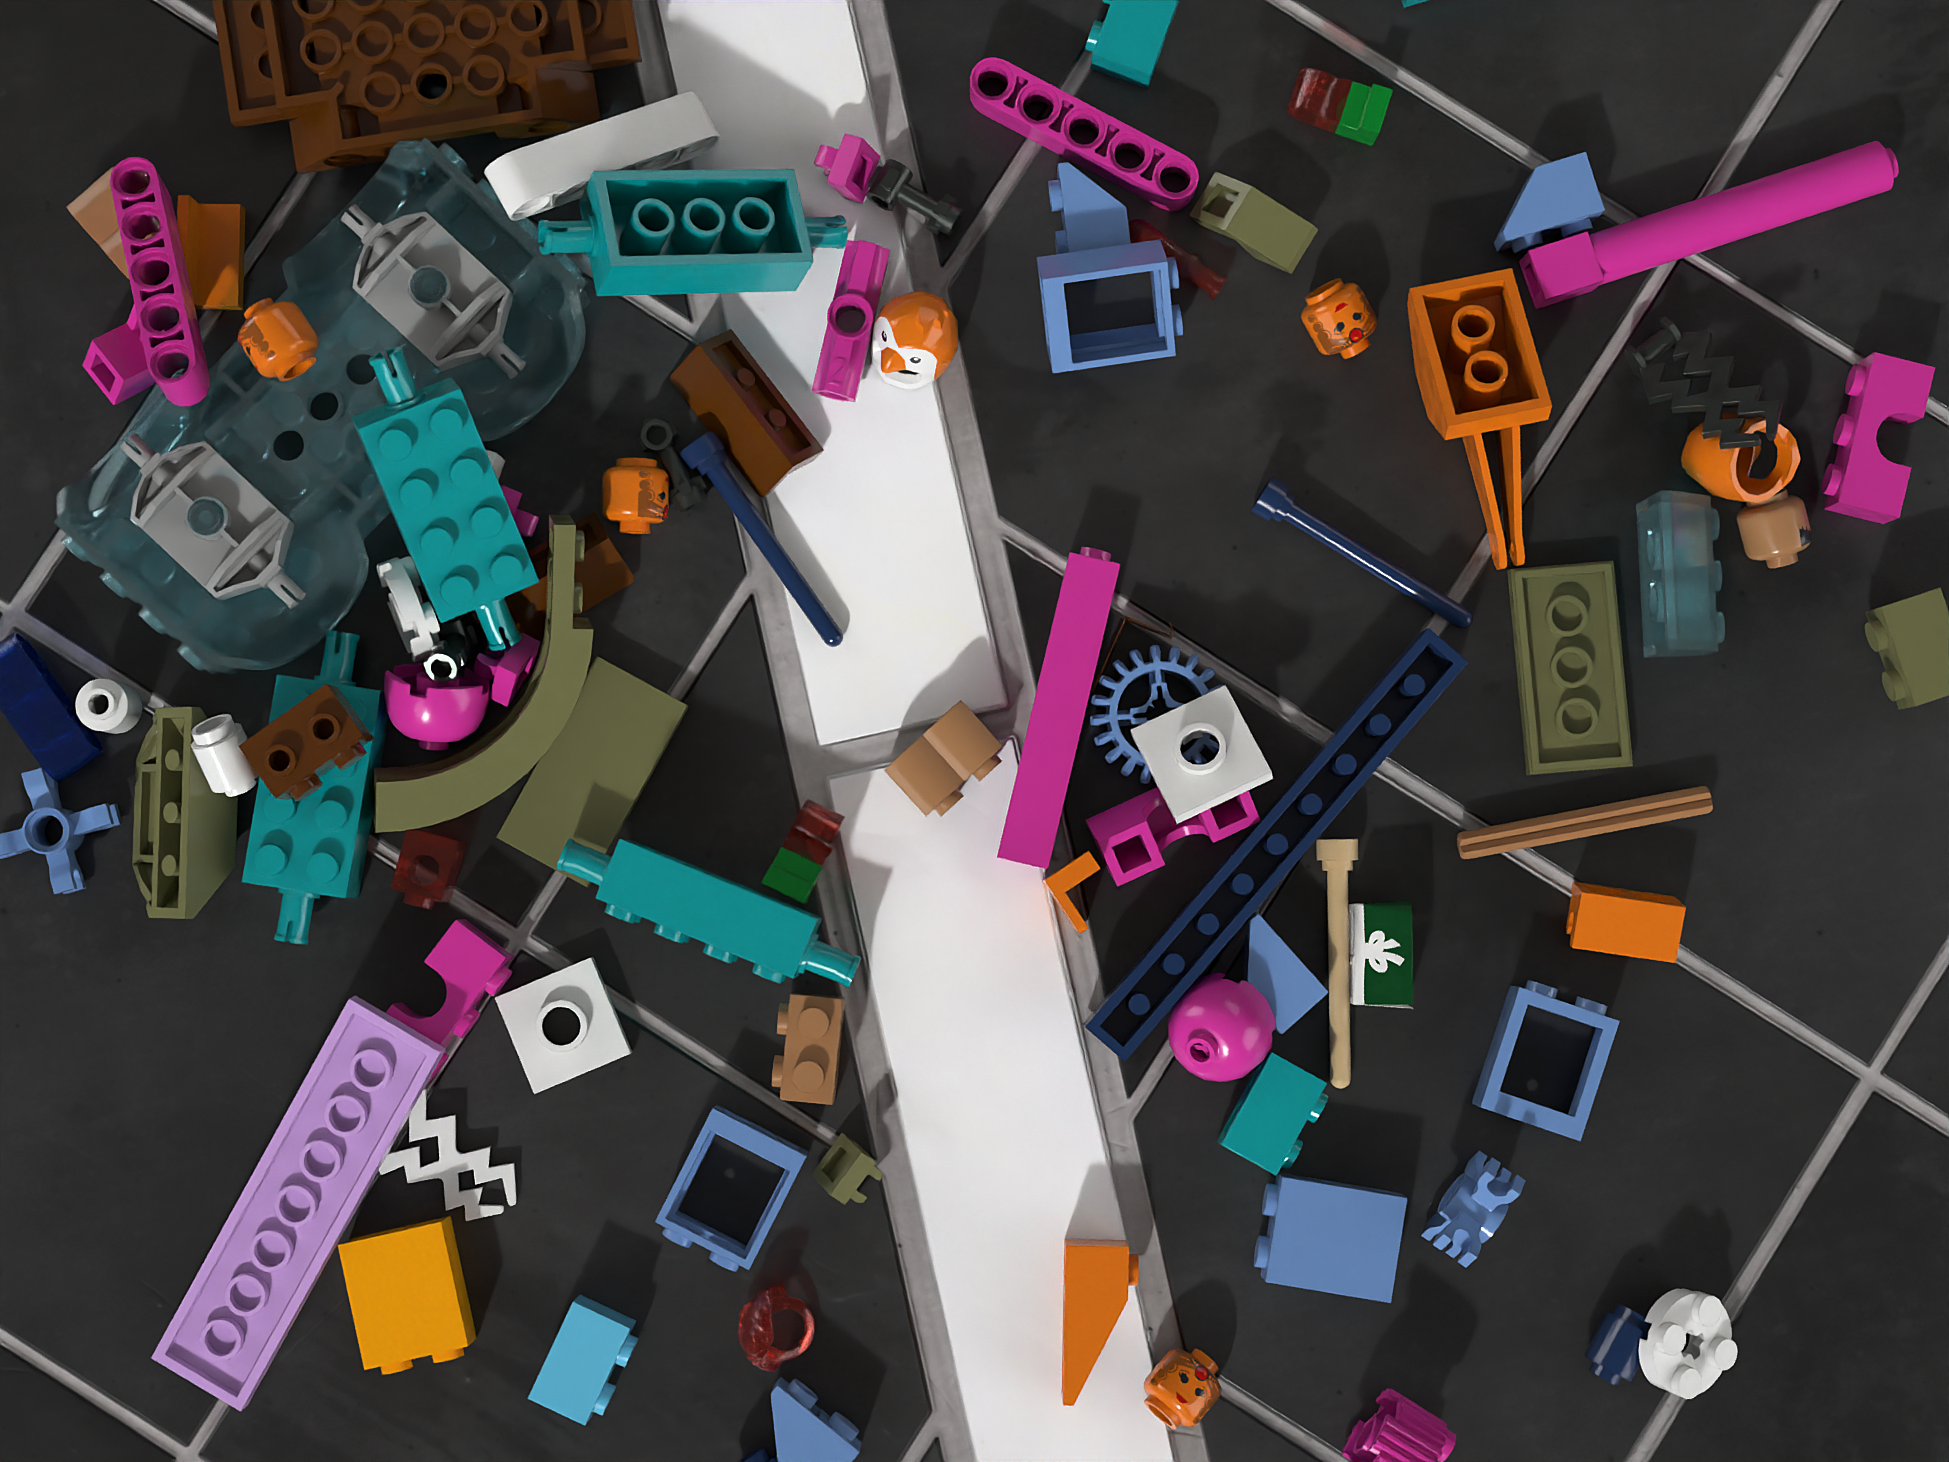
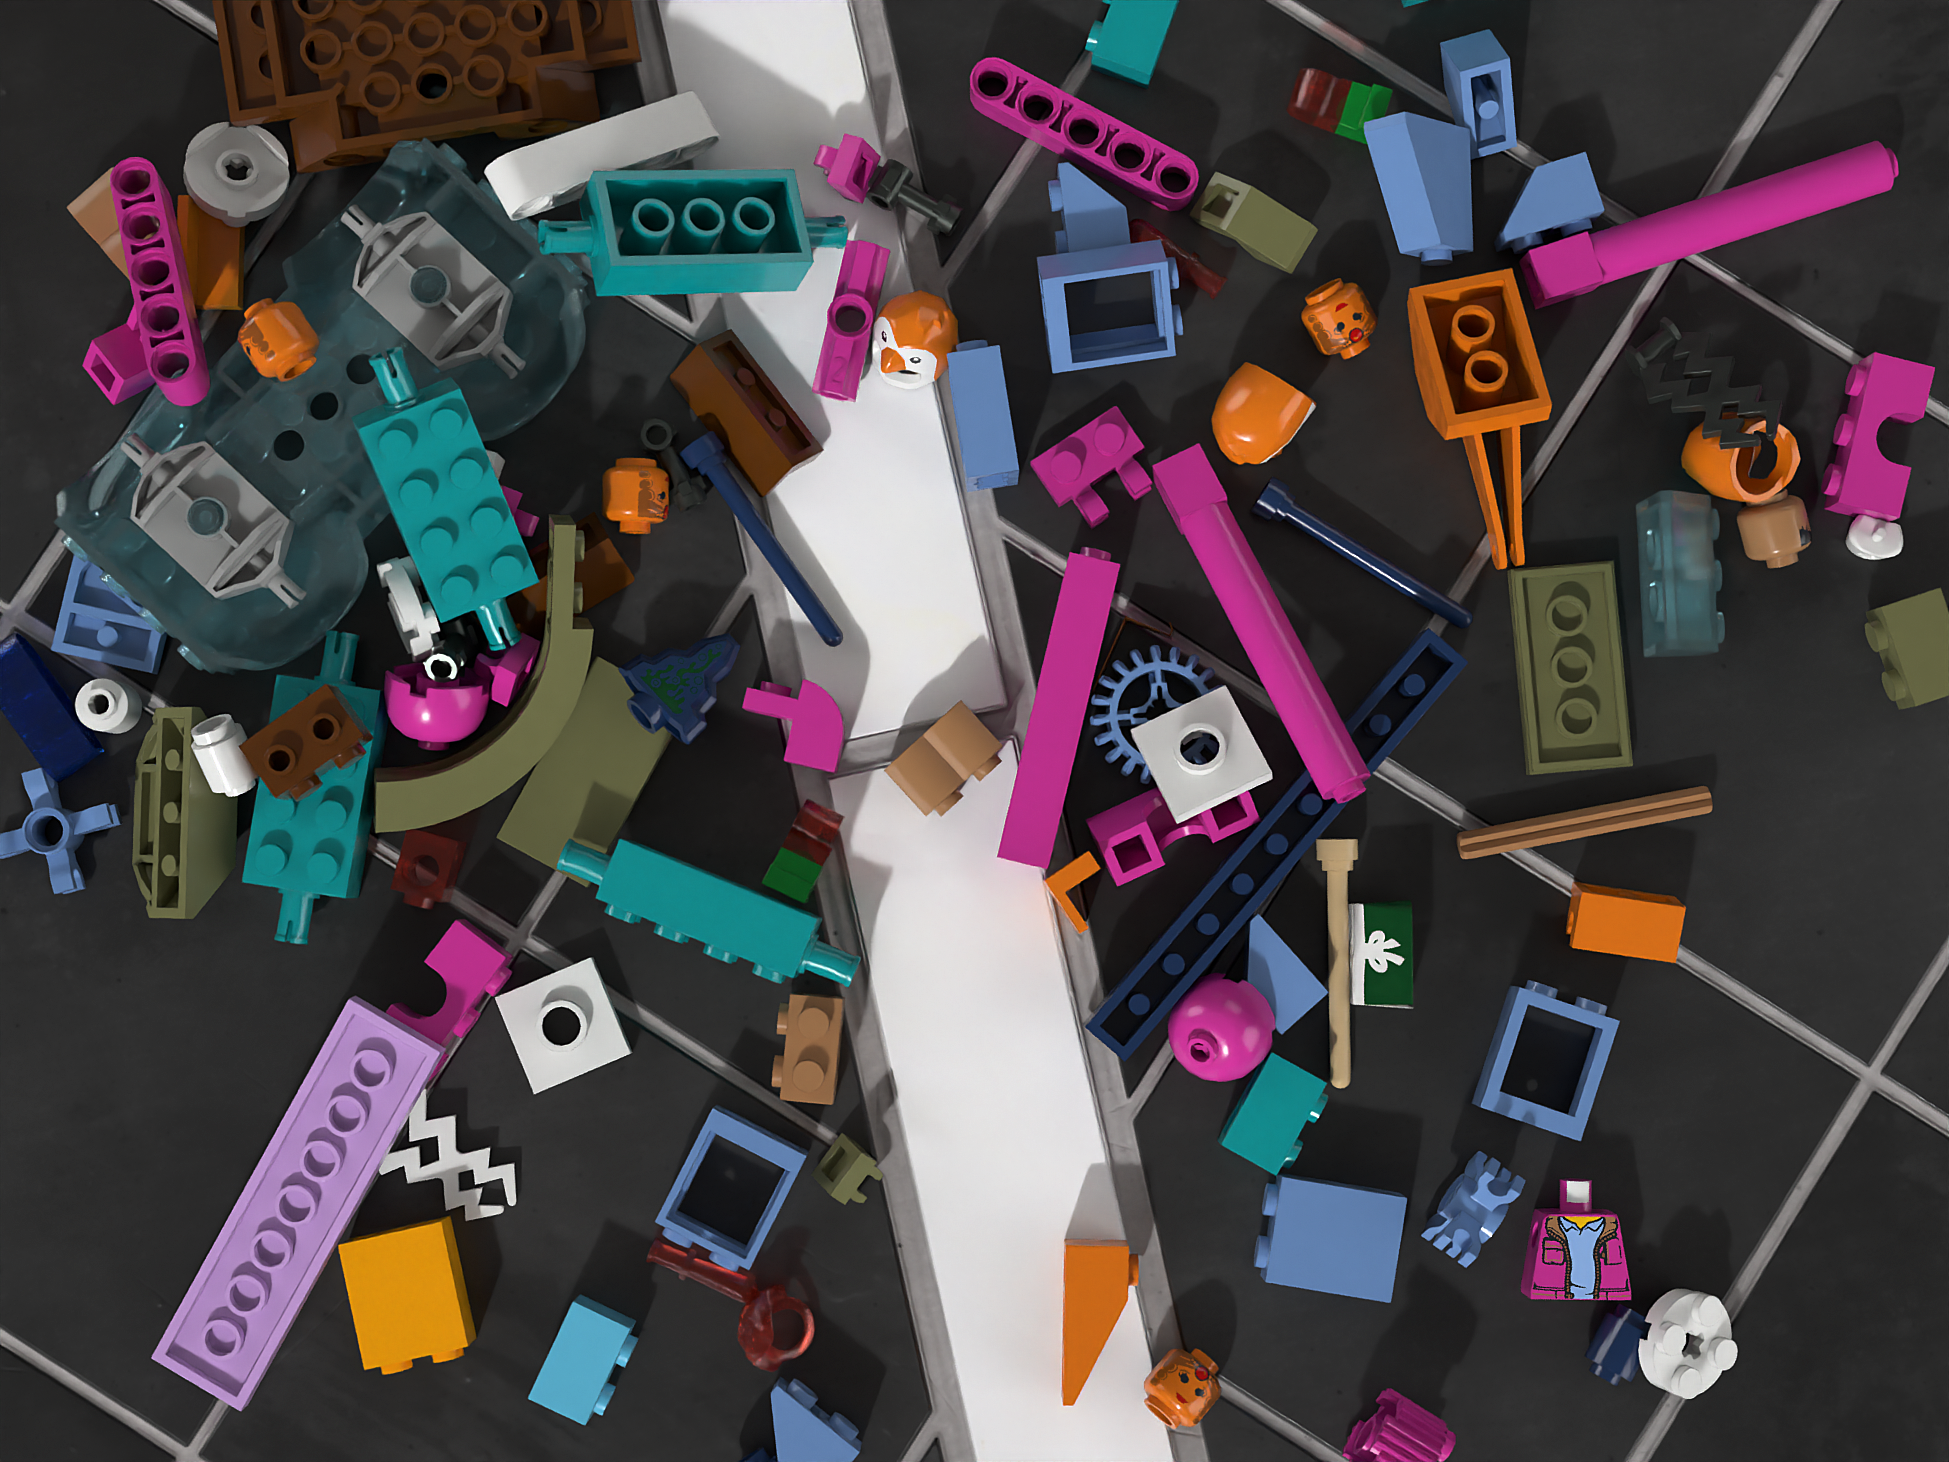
(103, 625): none -> medium blue wing
(231, 199): none -> white plate
(679, 685): none -> dark blue rock
(716, 1277): none -> clear red piece
(816, 720): none -> dark pink brick
(982, 416): none -> medium blue window
(1087, 458): none -> dark pink plate
(1258, 415): none -> orange piece
(1263, 628): none -> dark pink brick
(1424, 184): none -> medium blue slope
(1480, 91): none -> medium blue slope
(1575, 1250): none -> torso
(1874, 538): none -> white piece

